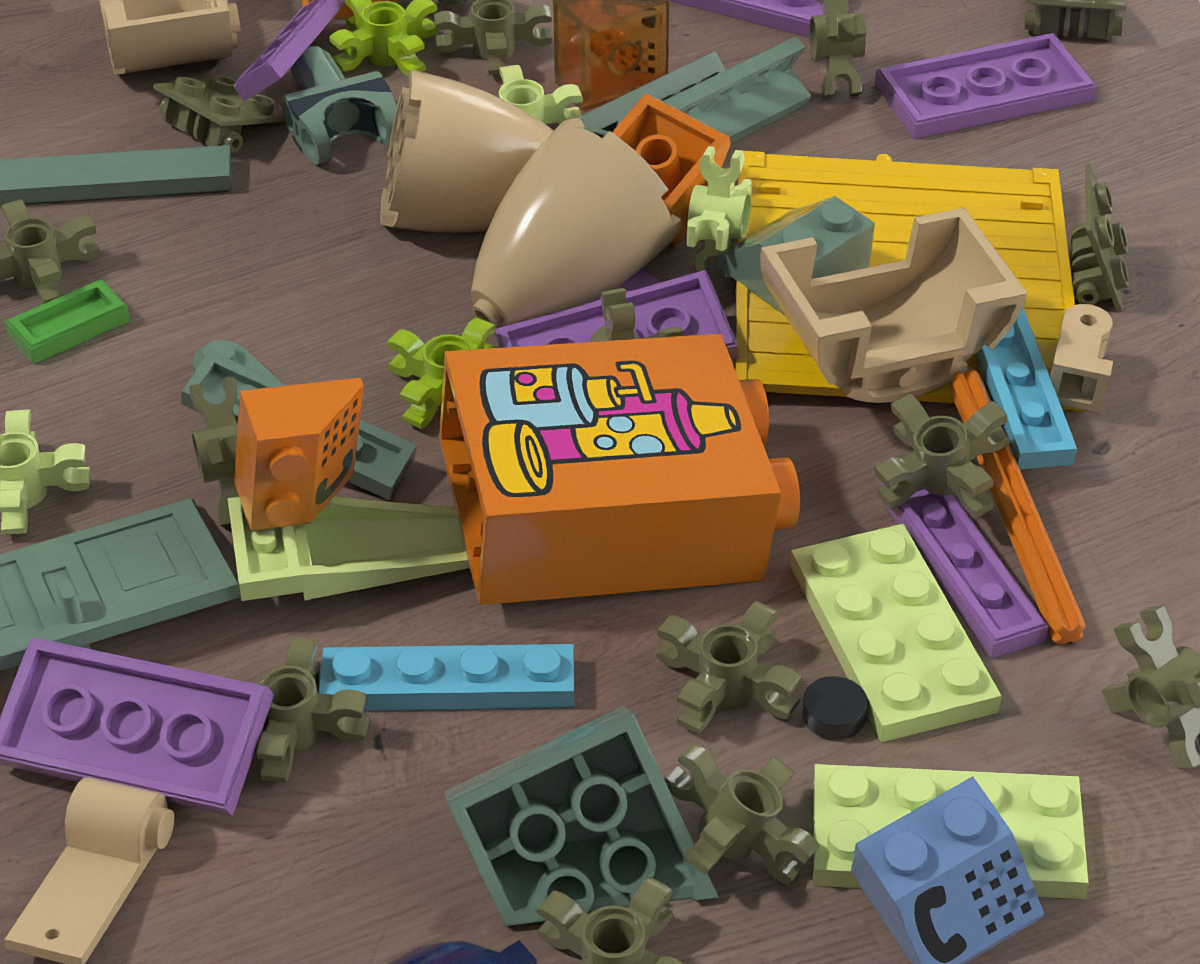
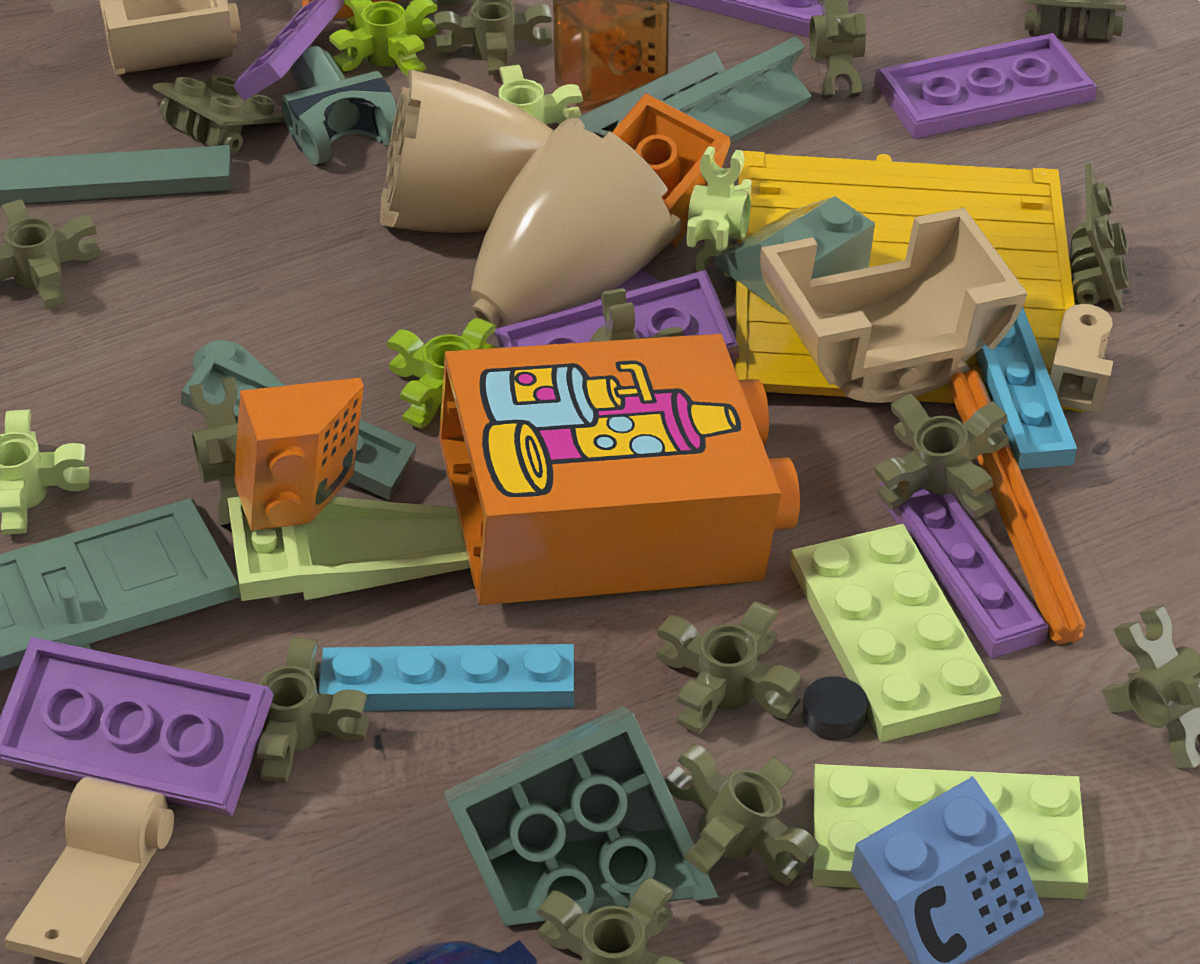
(67, 321): bright green tile -> none

